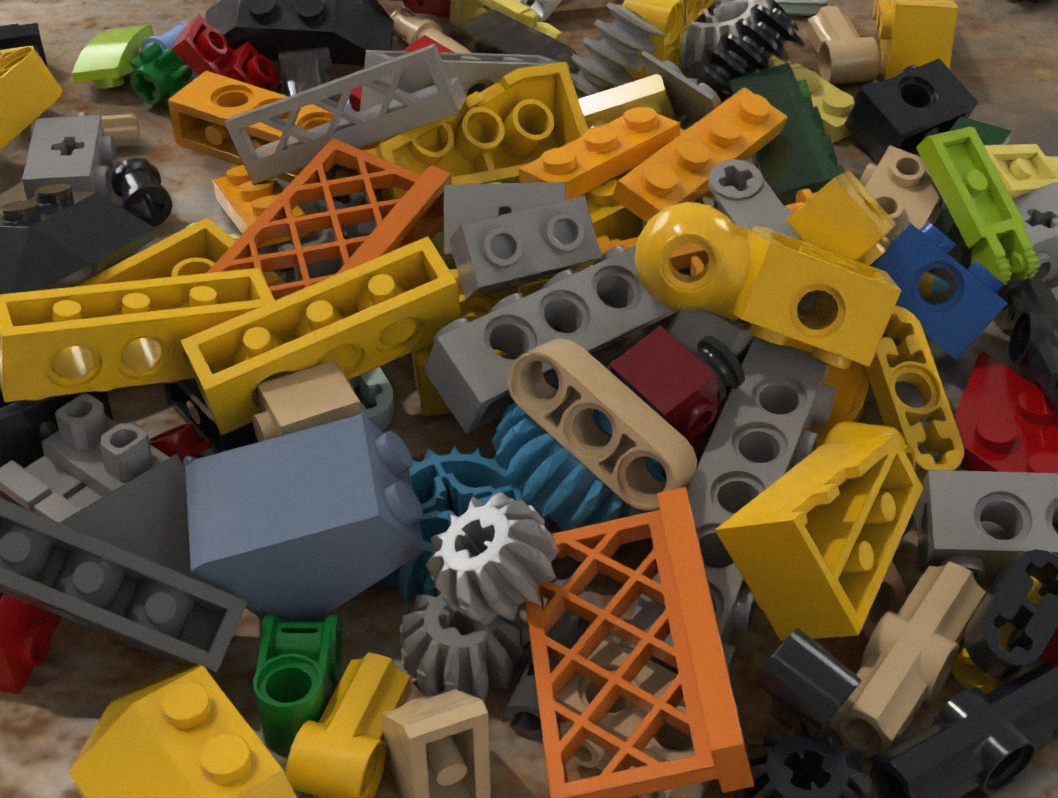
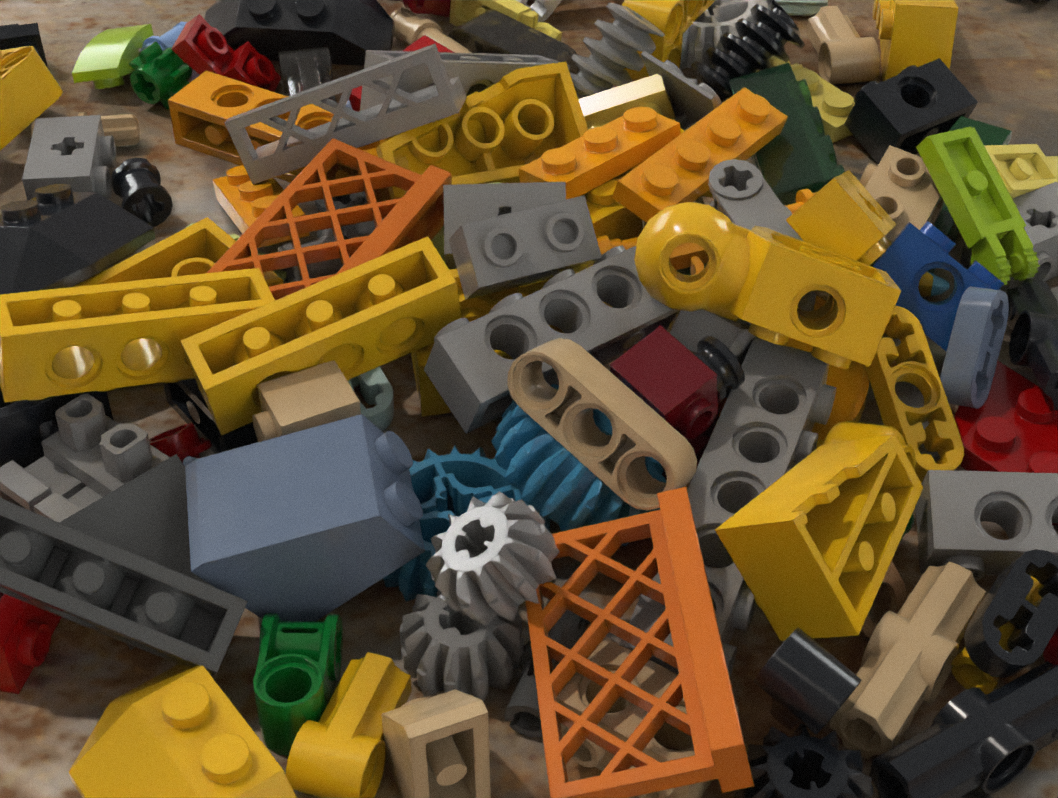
(974, 346): none -> sand blue beam

